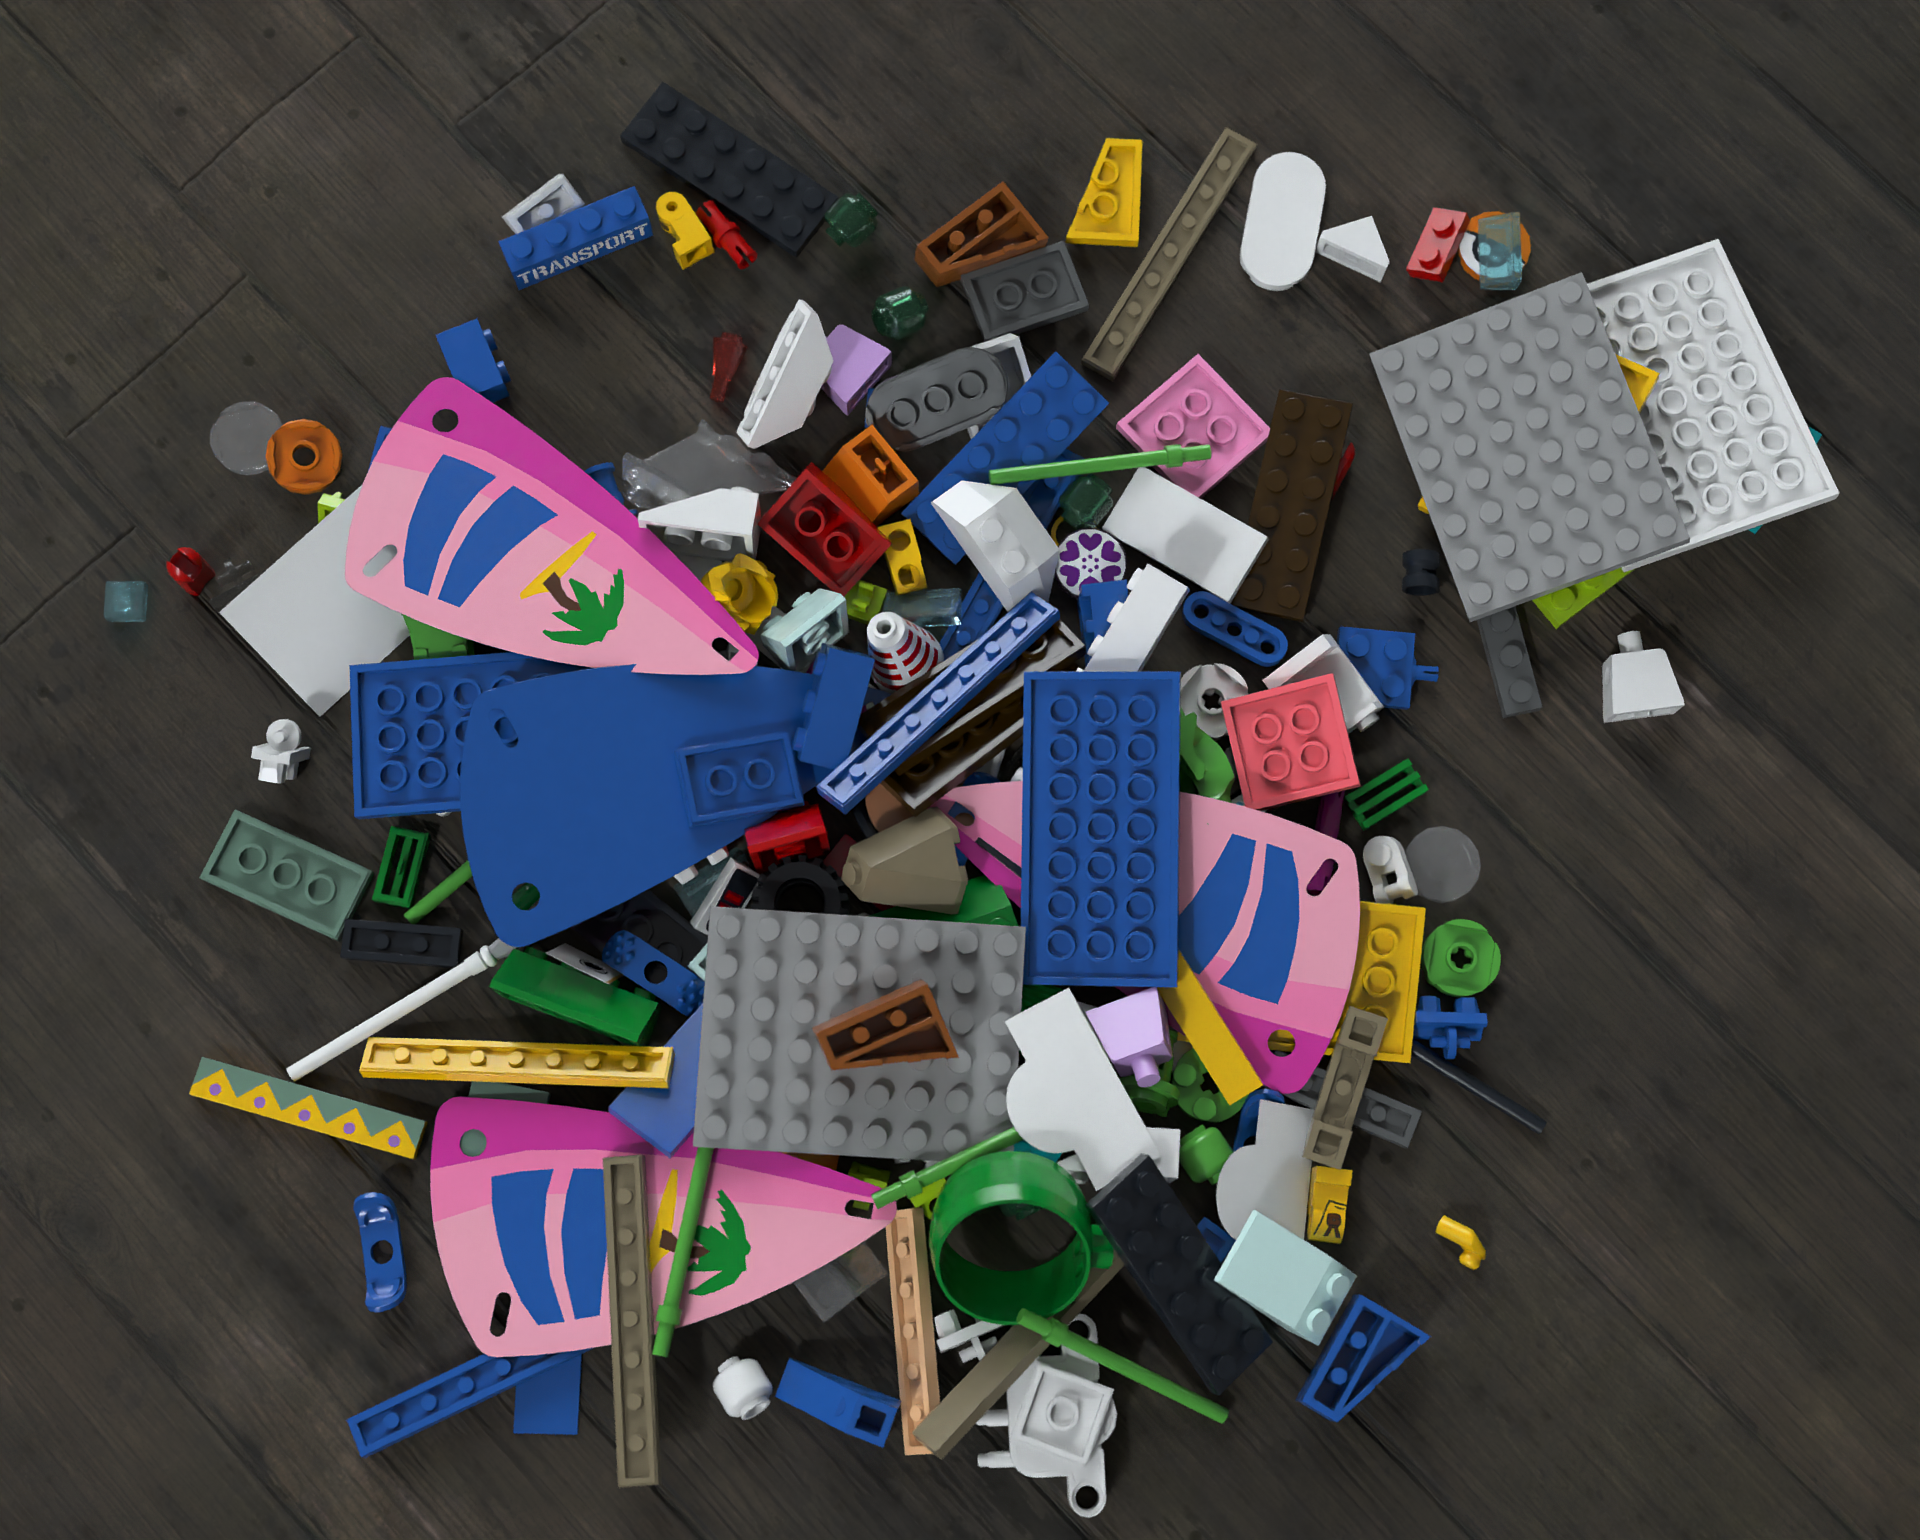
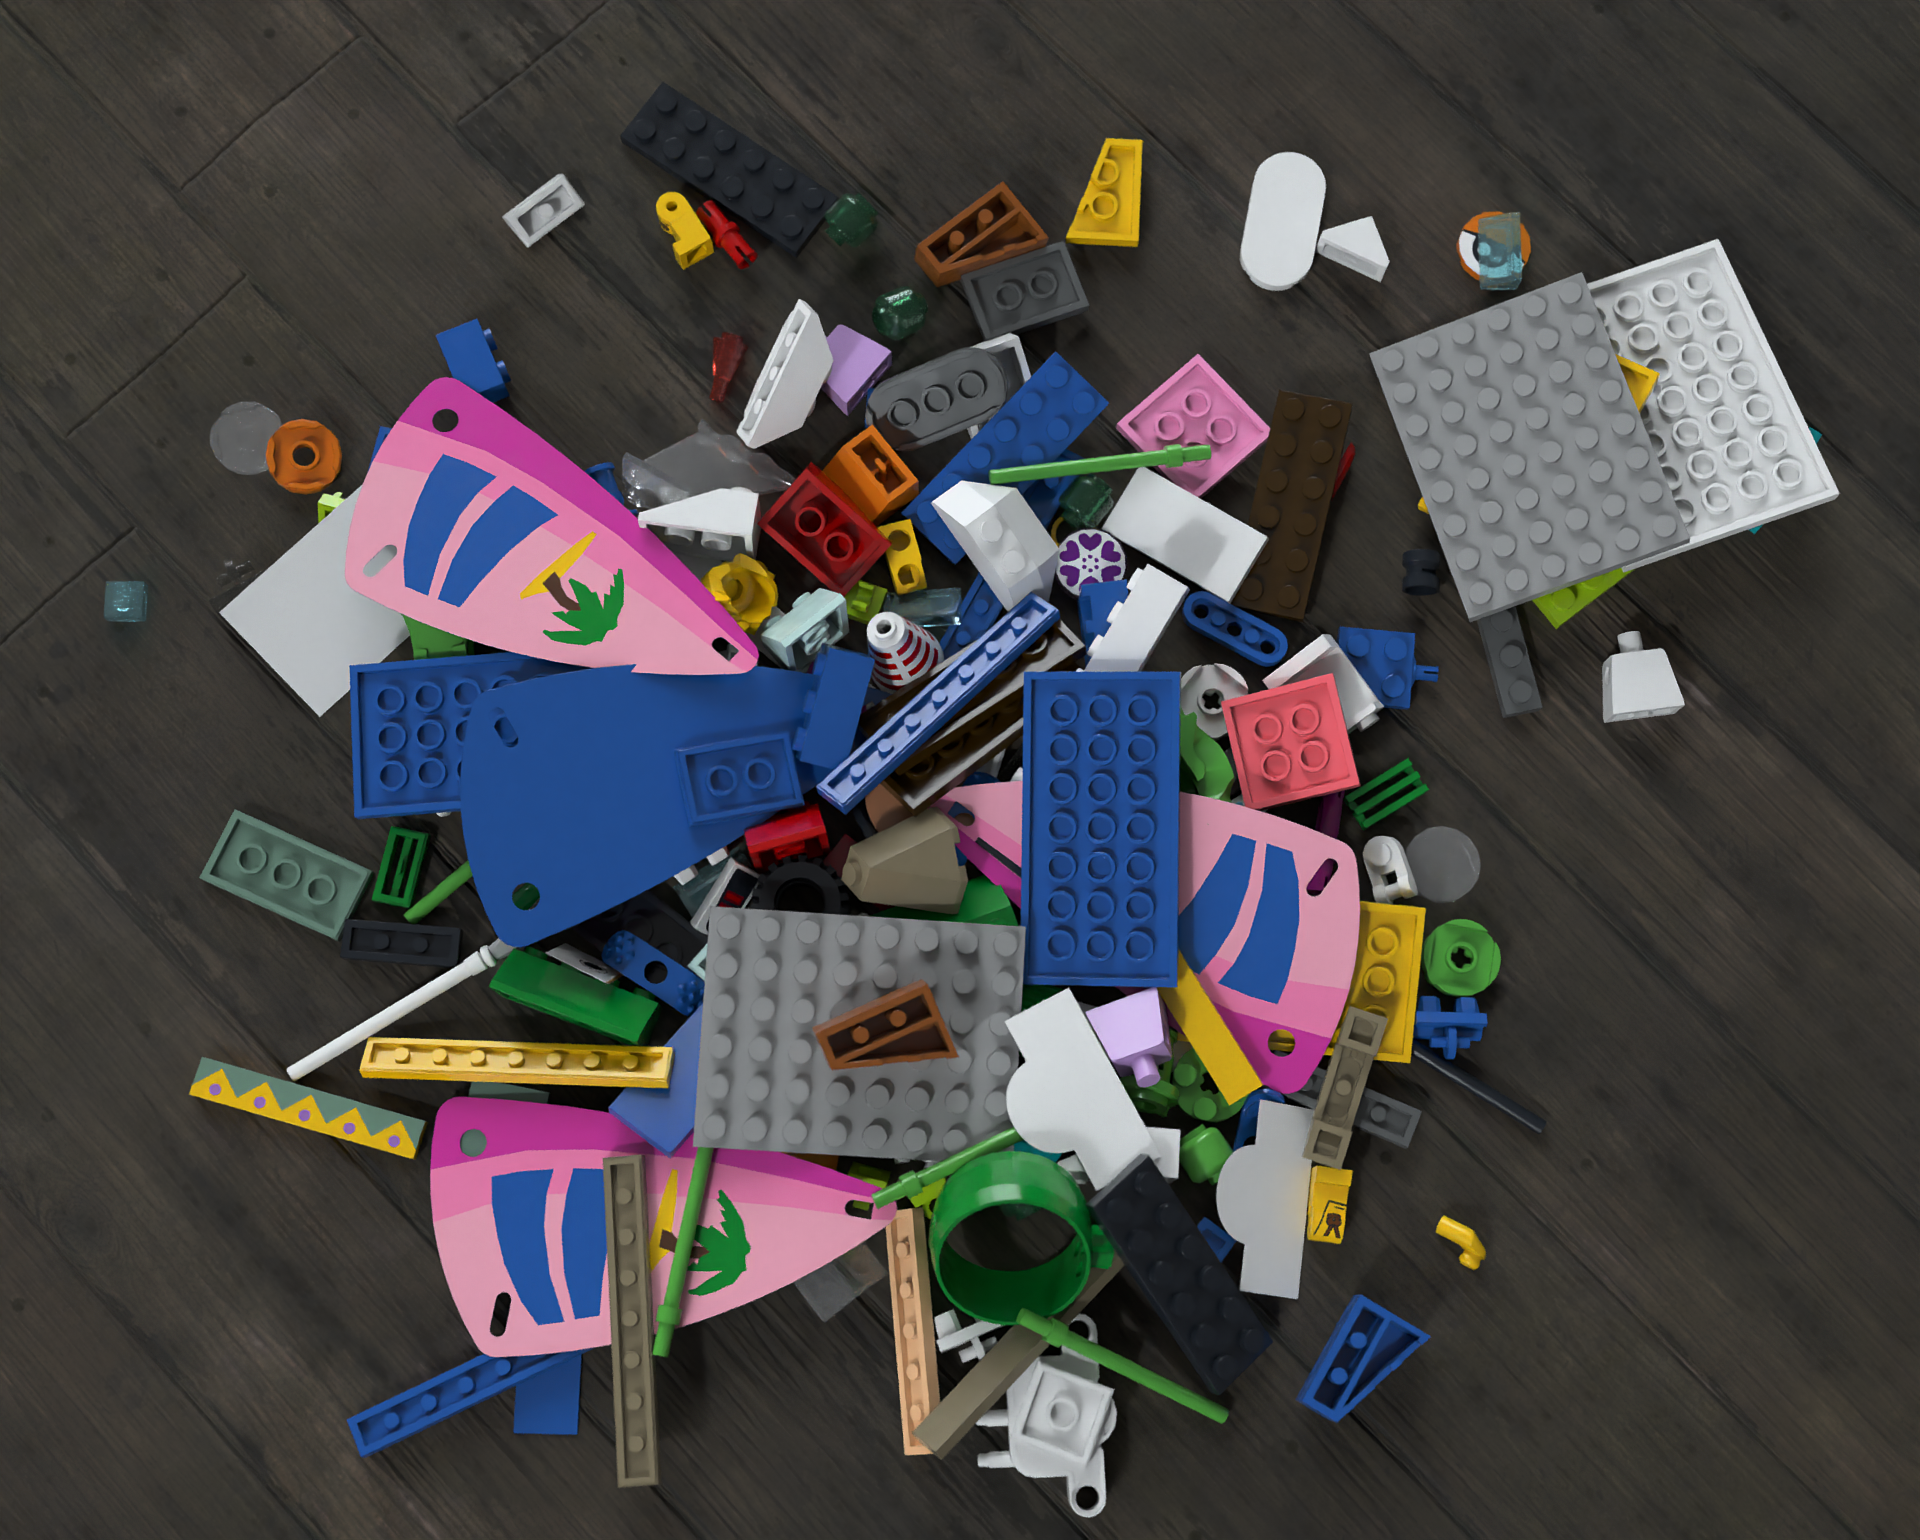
(190, 570): red piece -> none
(279, 755): white hips -> none
(380, 1222): blue piece -> none
(576, 238): blue brick -> none
(742, 1387): white head -> none
(839, 1402): blue slope -> none
(1168, 254): dark tan tile -> none
(1285, 1278): light aqua slope -> none
(1438, 244): plate -> none

